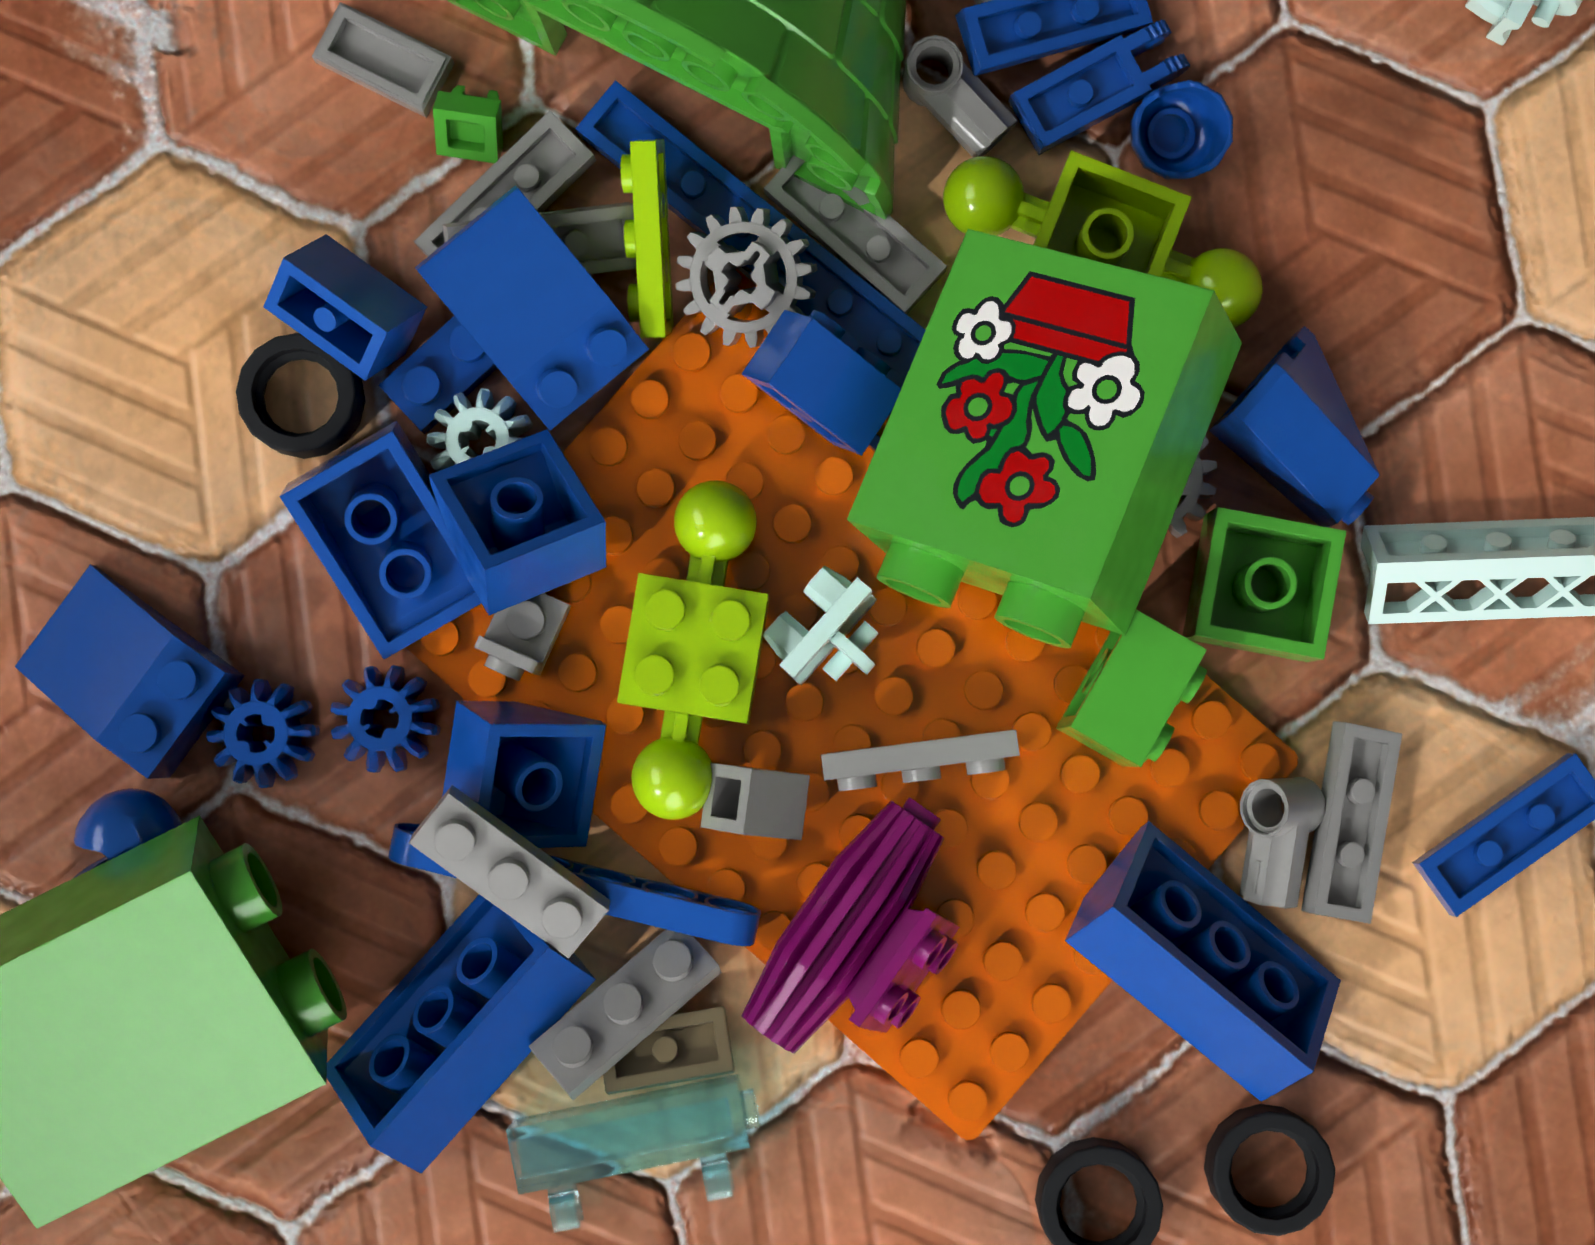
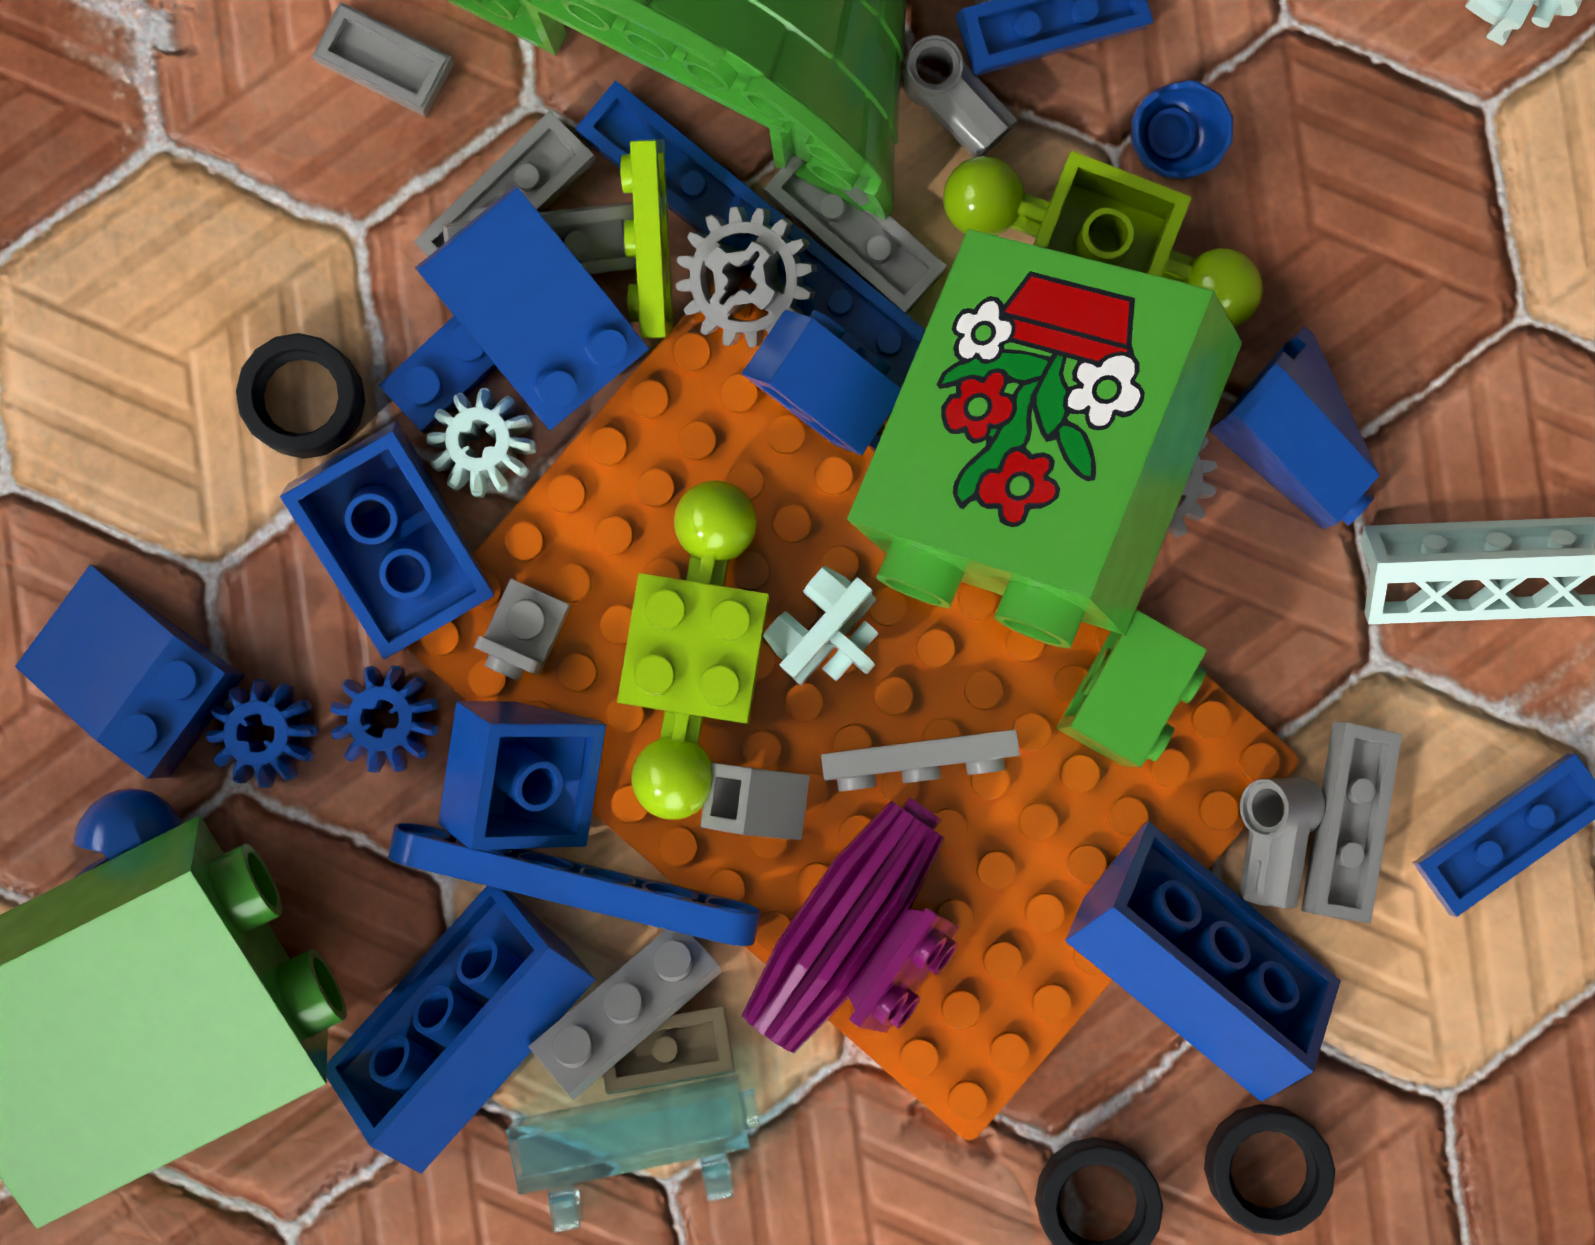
(344, 306): blue brick -> none
(468, 125): bright green tile -> none
(510, 871): light grey plate -> none
(520, 521): blue slope -> none
(1093, 87): blue hinge -> none
(1264, 585): bright green brick -> none

